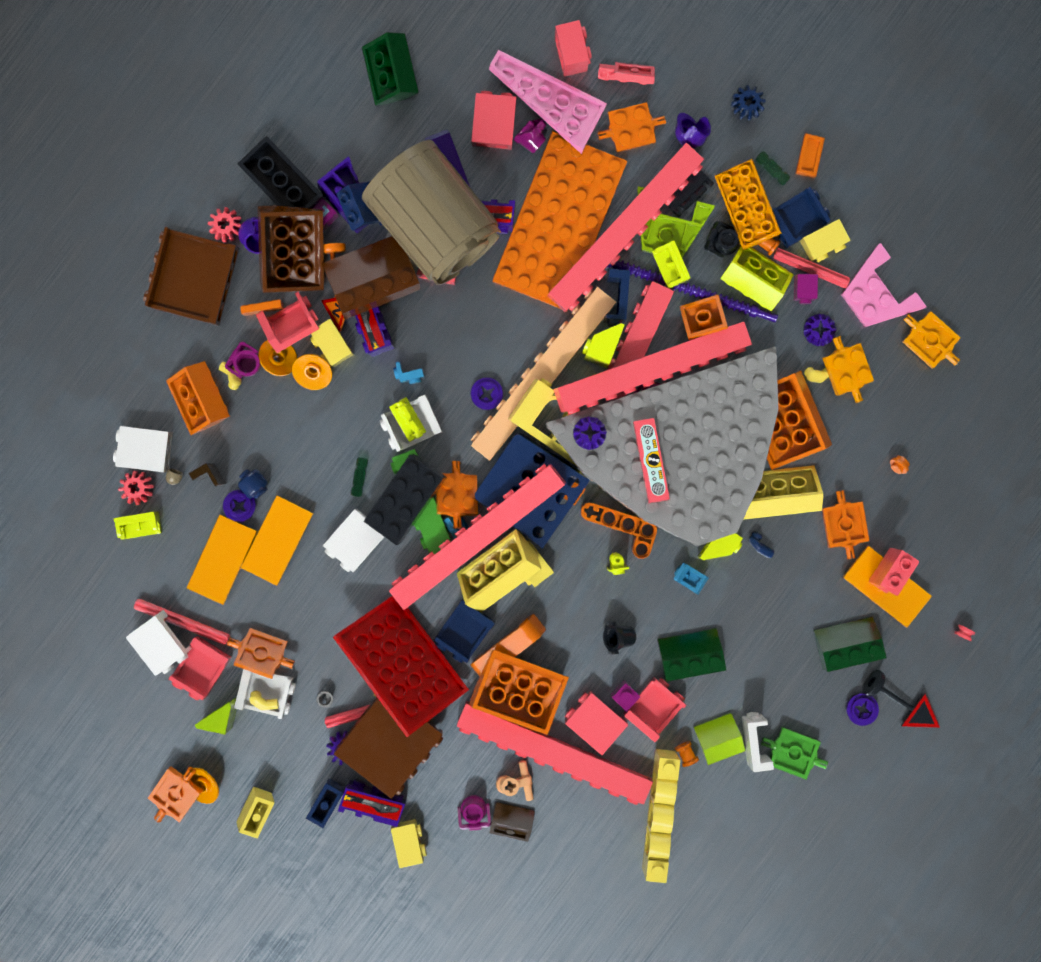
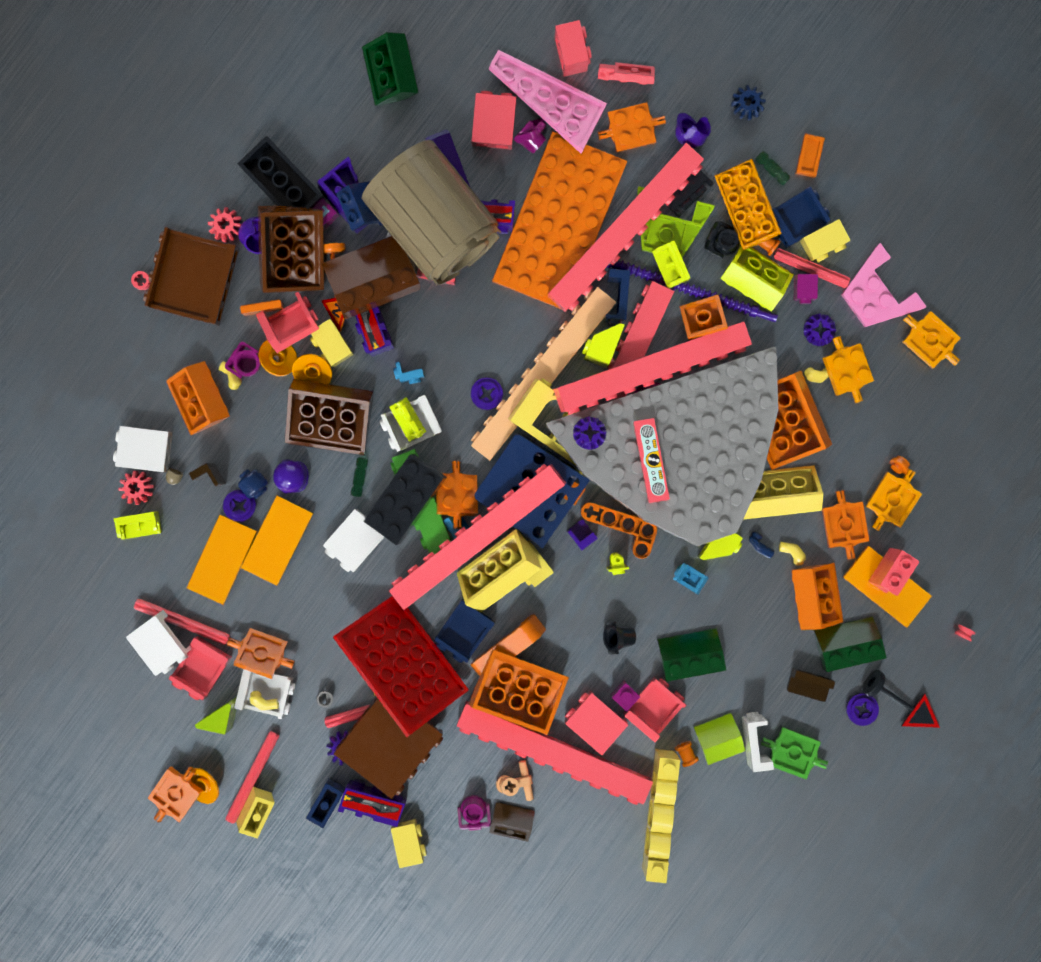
(137, 285): none -> coral bush
(252, 777): none -> coral axle
(291, 476): none -> dark purple helmet
(328, 416): none -> reddish brown slope
(582, 534): none -> dark purple panel
(796, 552): none -> light yellow arm
(809, 685): none -> dark brown panel
(817, 596): none -> orange slope
(893, 499): none -> light orange plate

